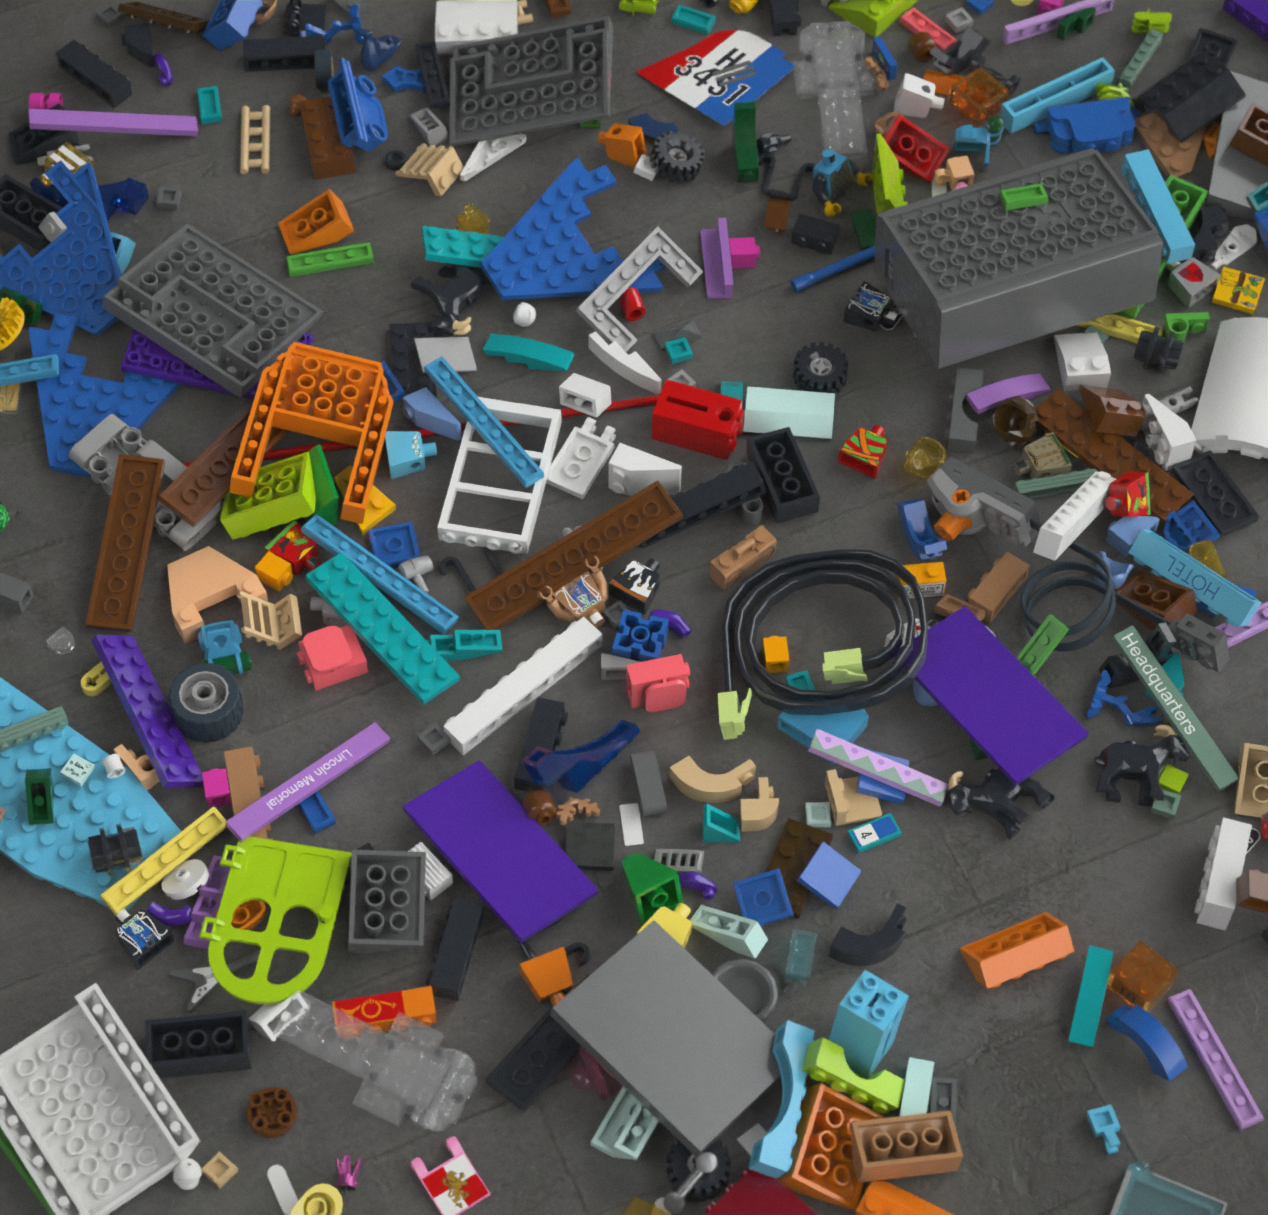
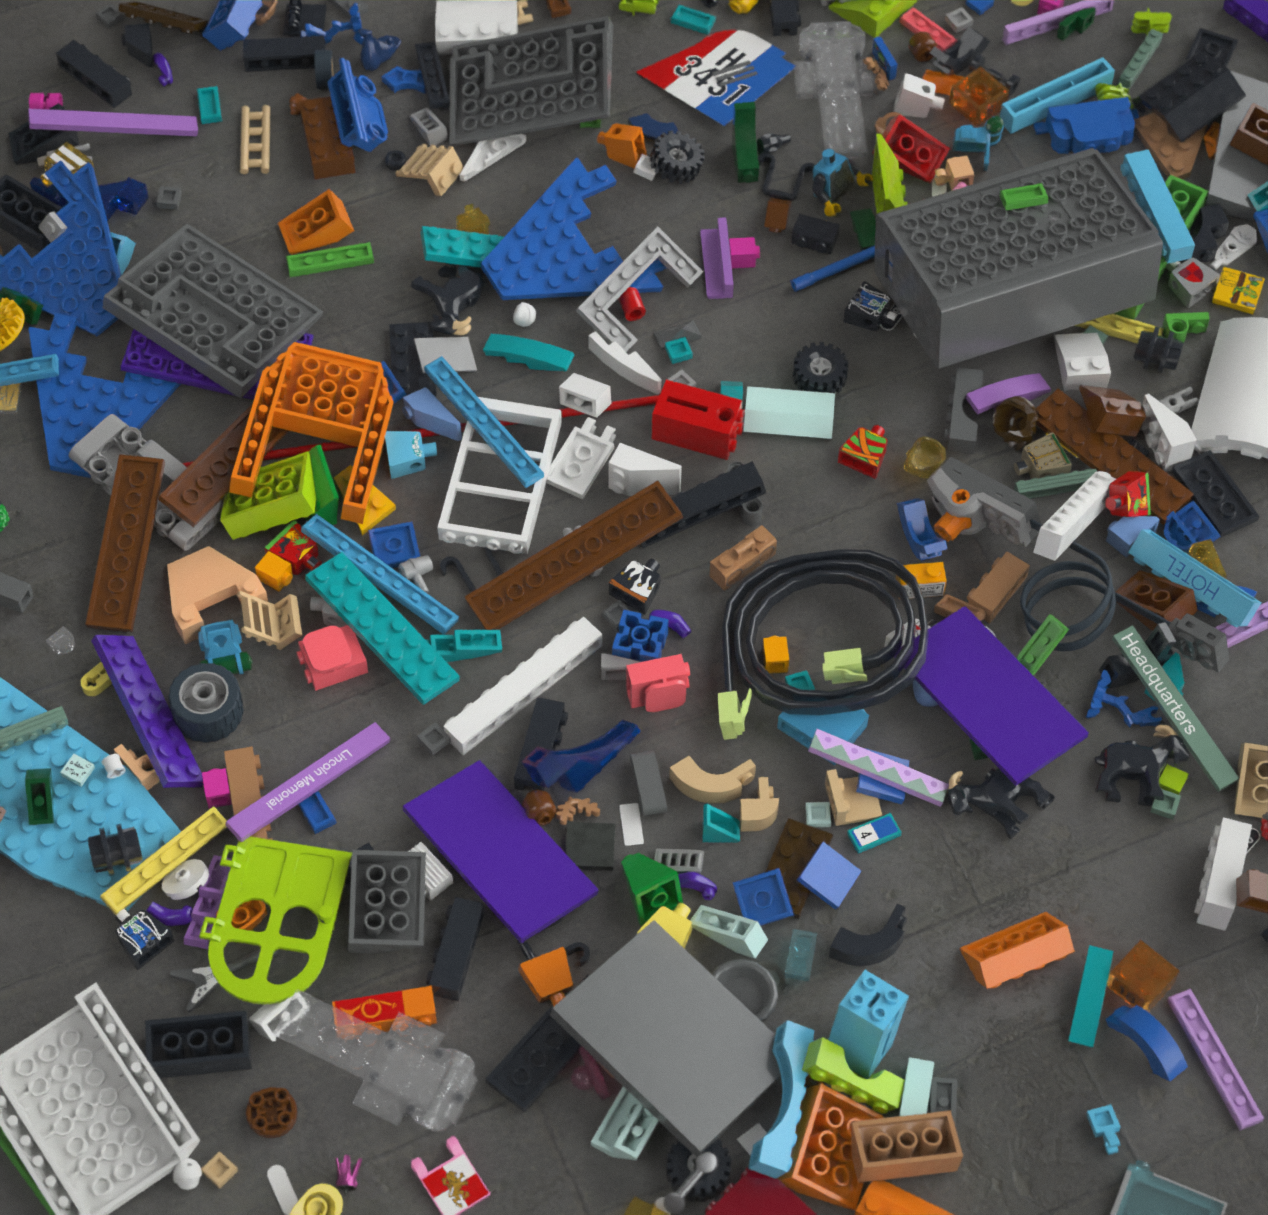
(580, 597): medium nougat torso -> none
(784, 474): black brick -> none
(1118, 571): medium blue hair -> none

